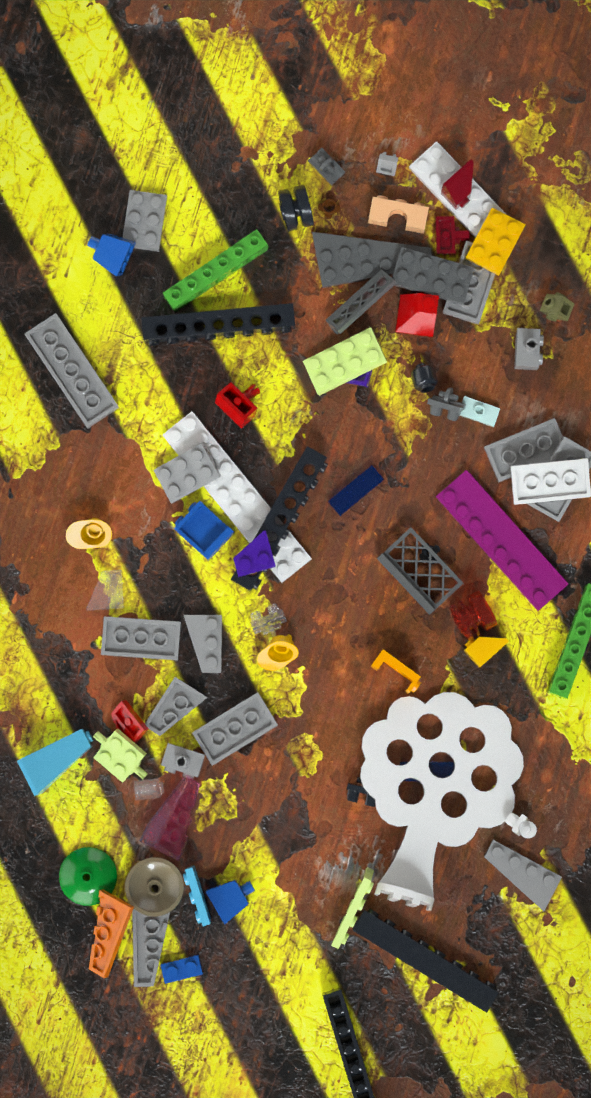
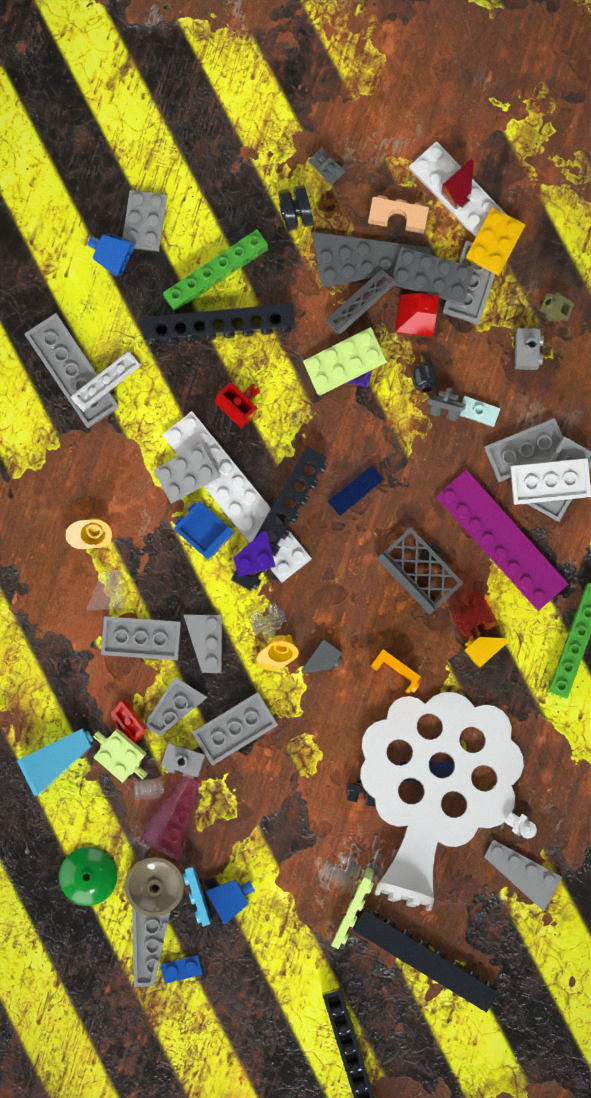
(105, 381): none -> white tile
(110, 929): orange wing -> none
(323, 659): none -> dark grey slope
(387, 164): light grey tile -> none
(448, 235): dark red hinge -> none

